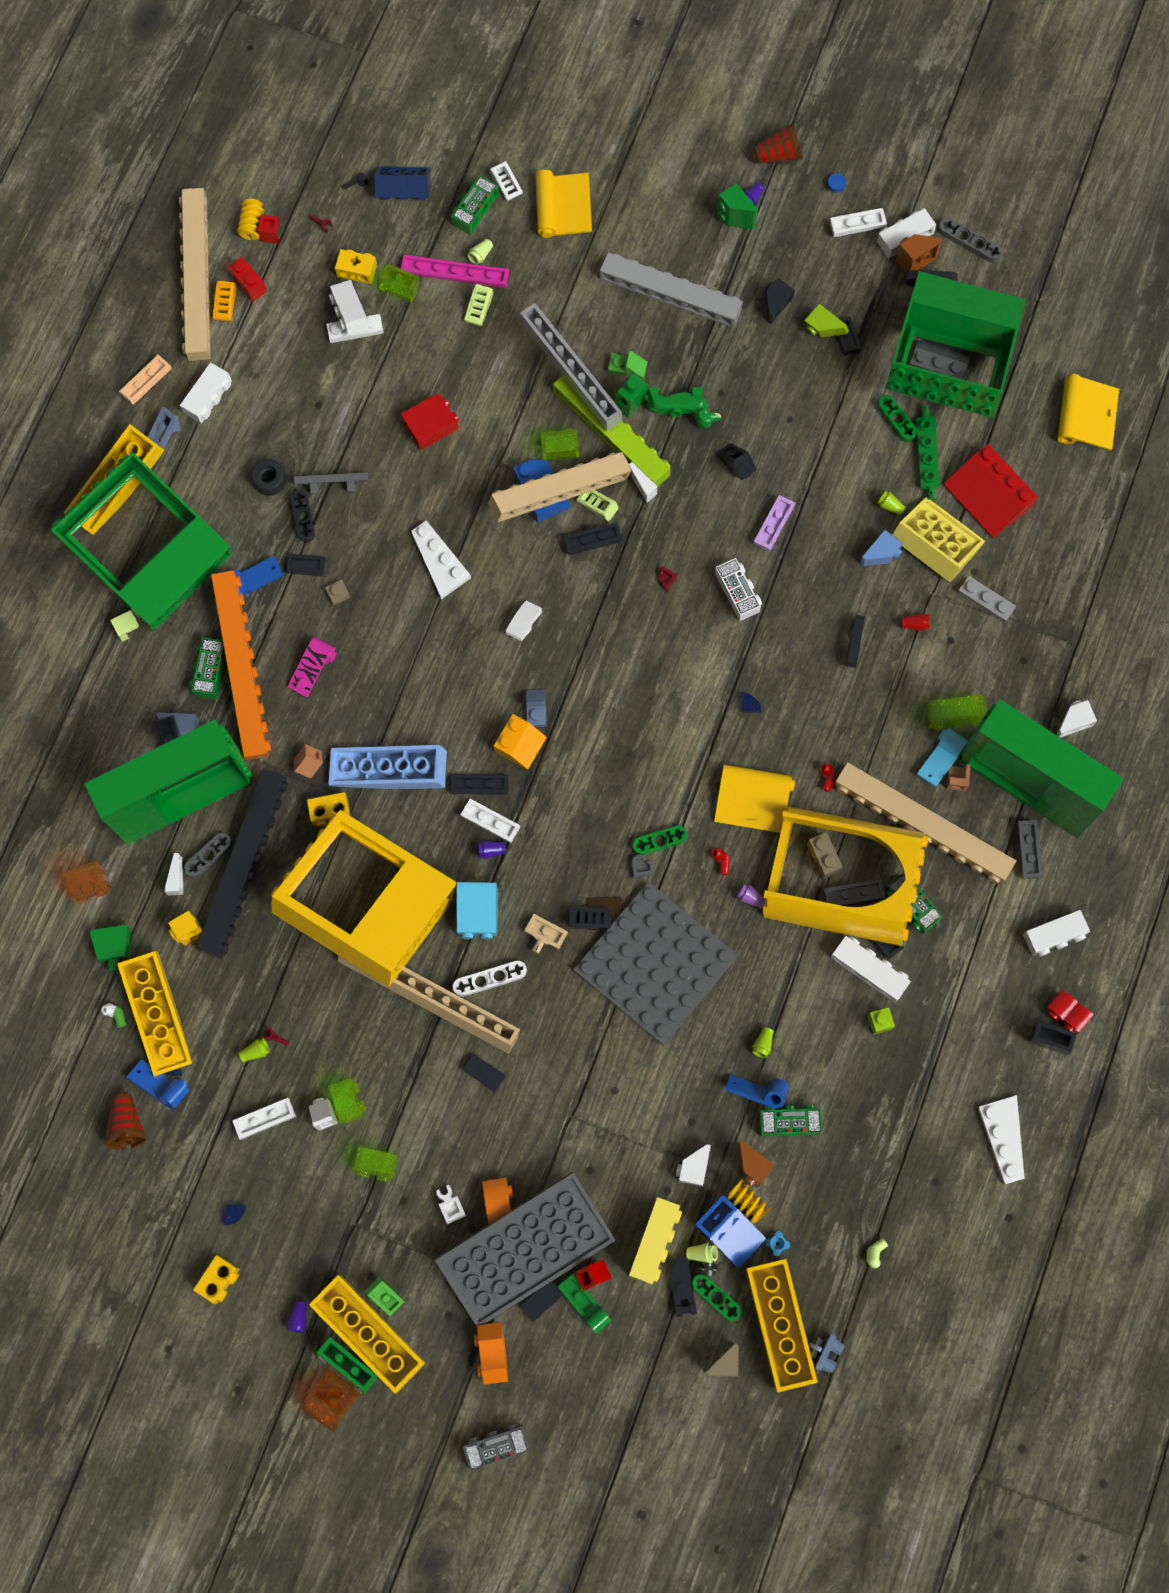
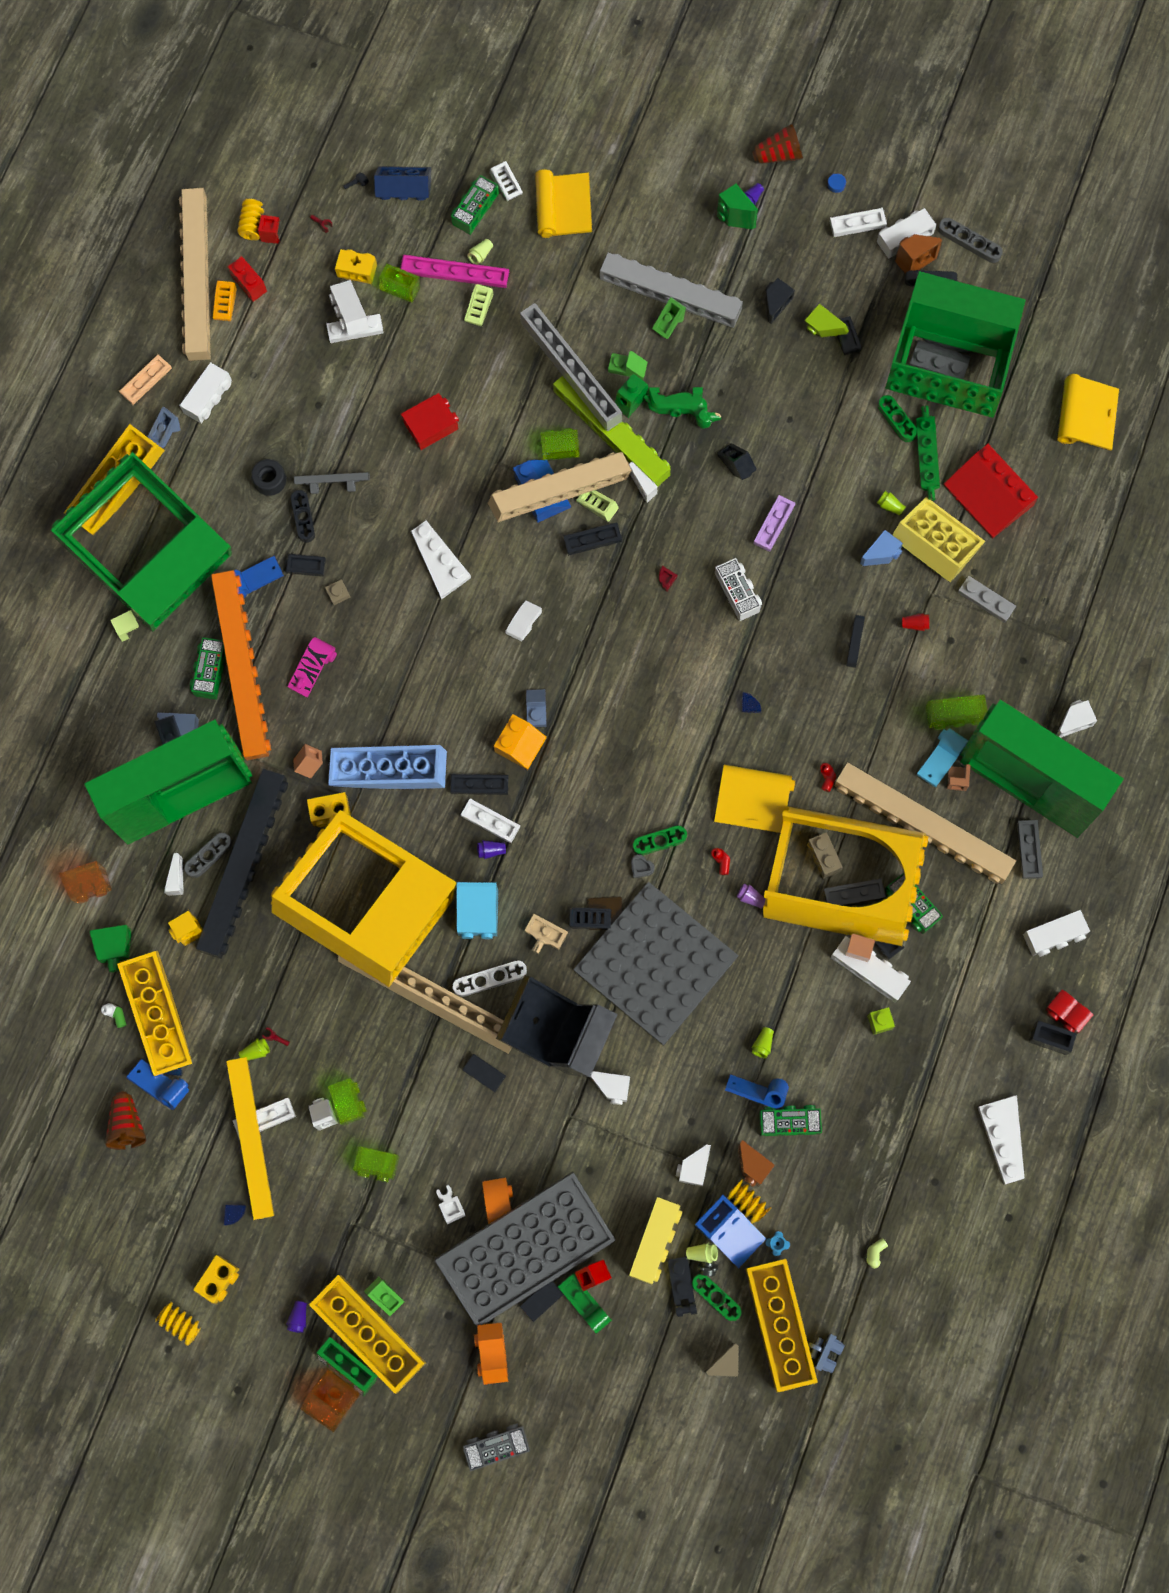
(178, 1323): none -> yellow piece
(250, 1138): none -> yellow tile
(566, 1032): none -> black container
(612, 1086): none -> white slope
(670, 316): none -> bright green slope
(860, 948): none -> nougat panel

